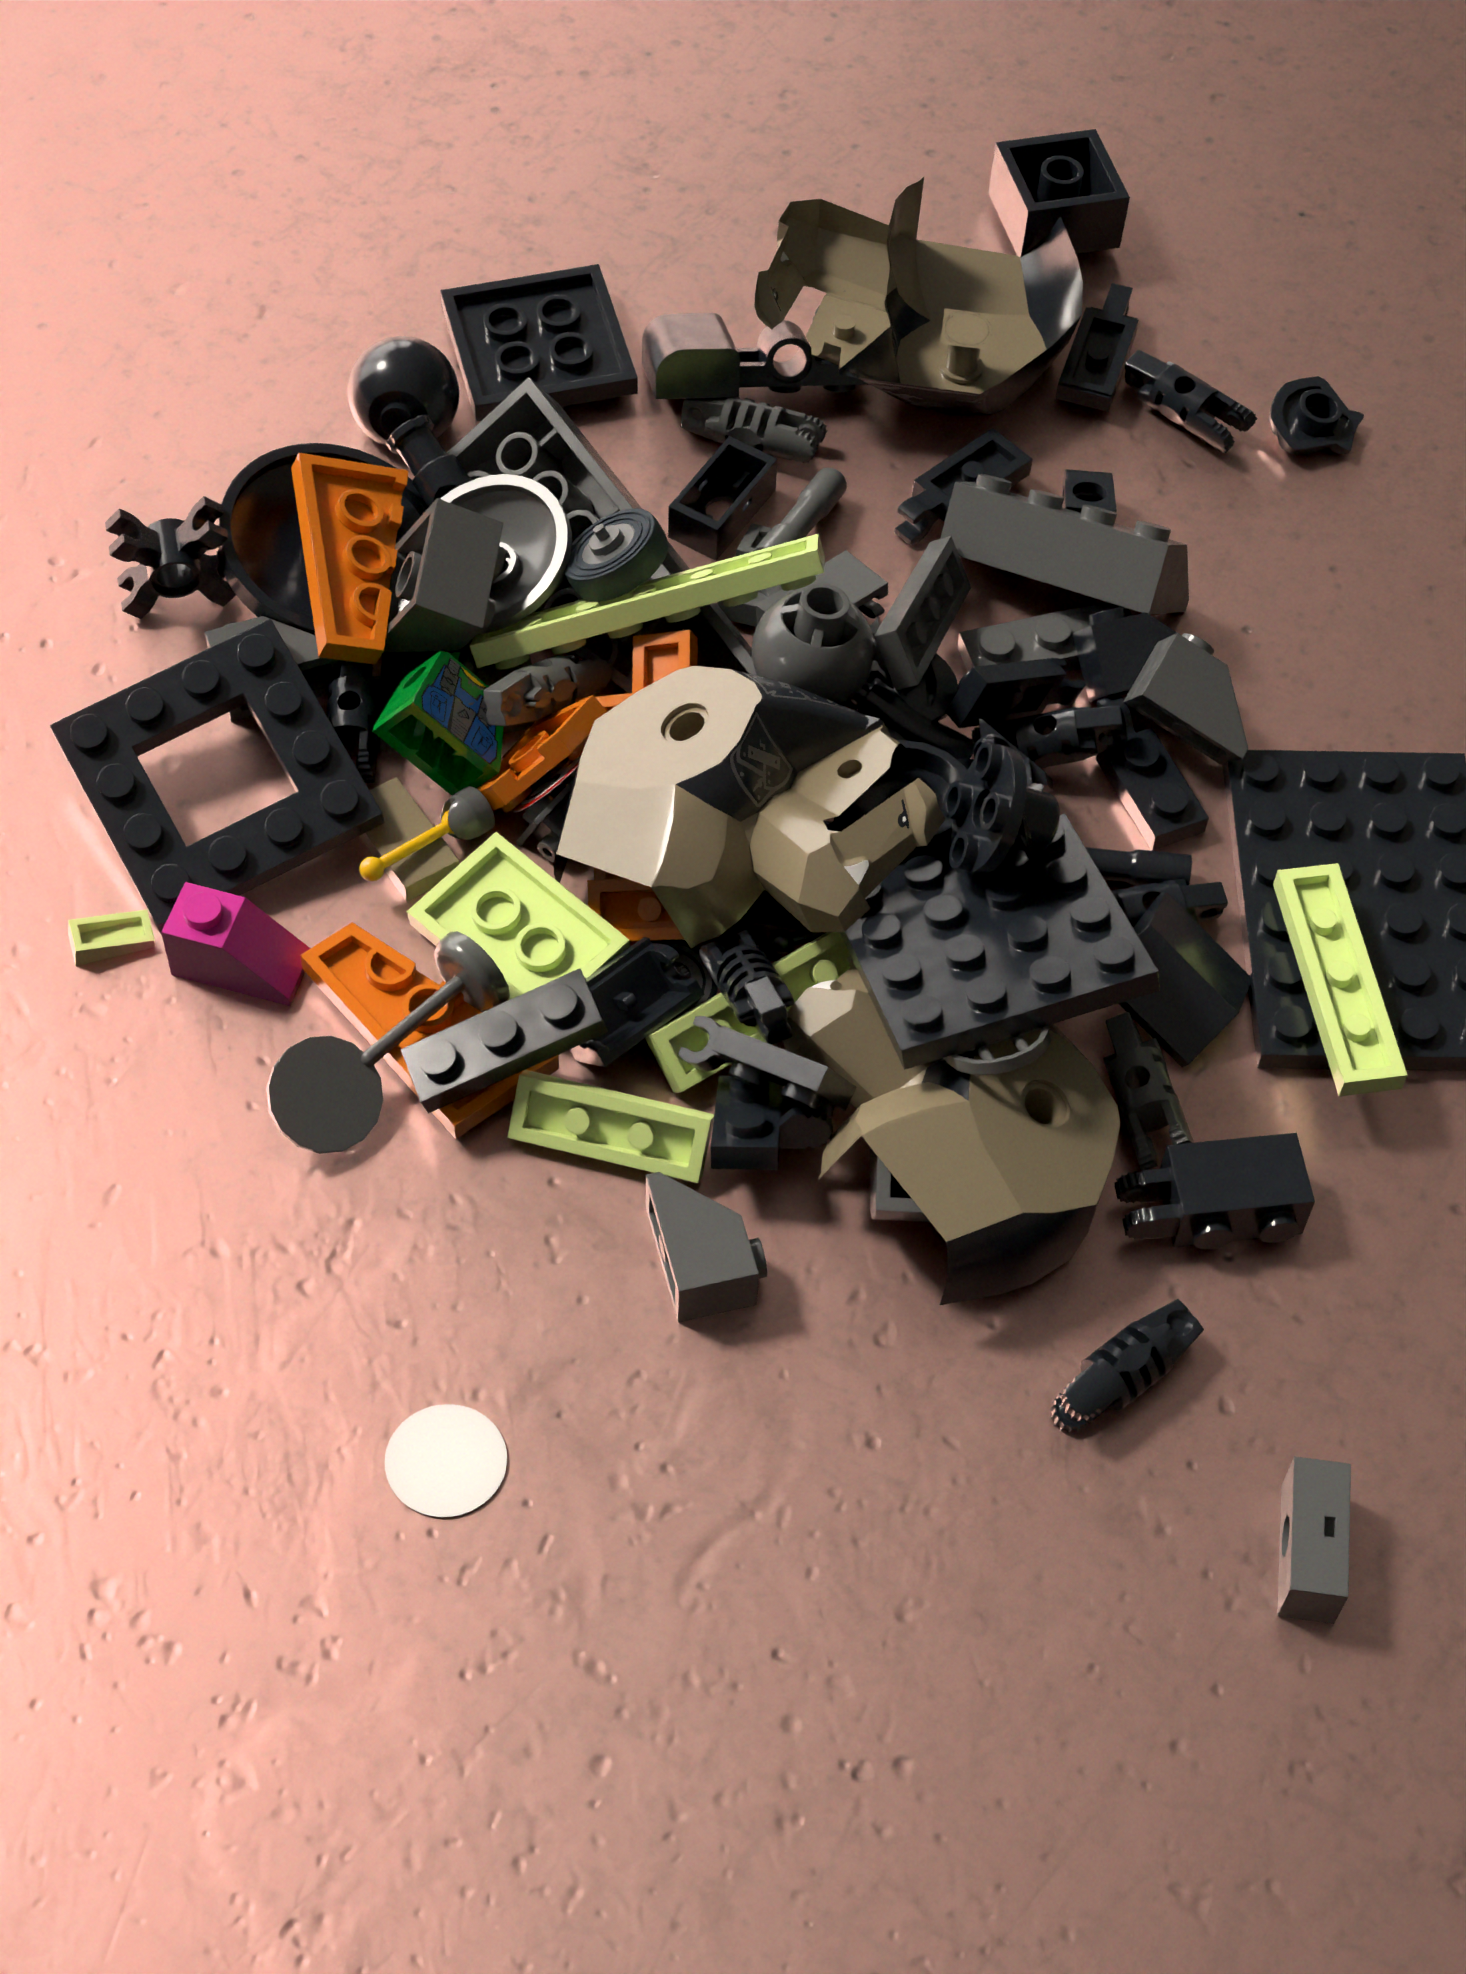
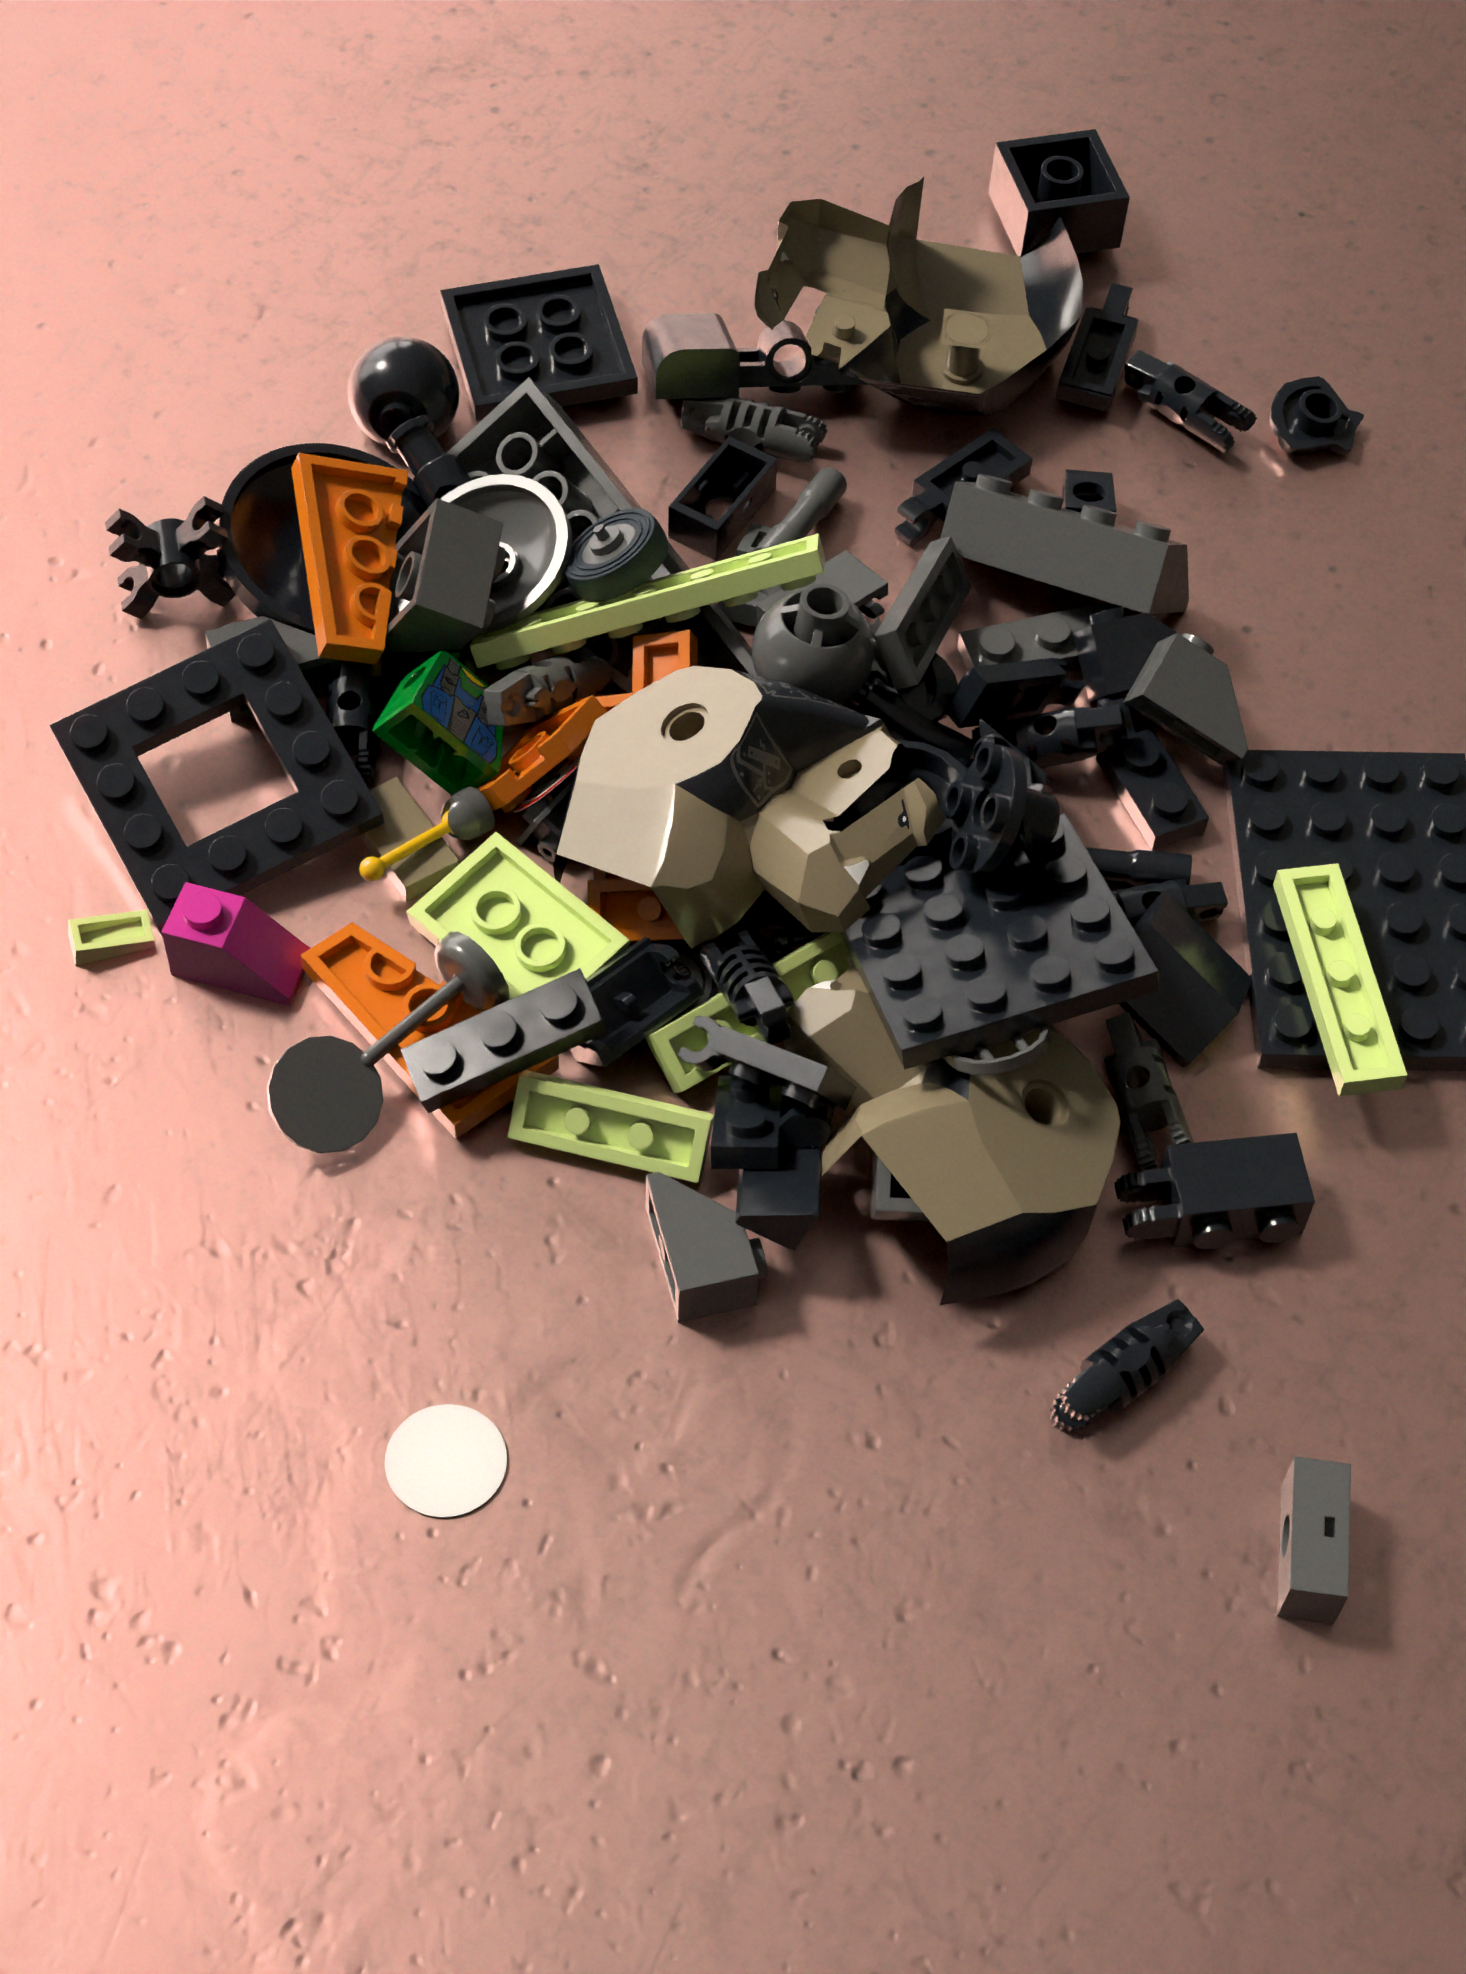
(781, 1201): none -> black slope

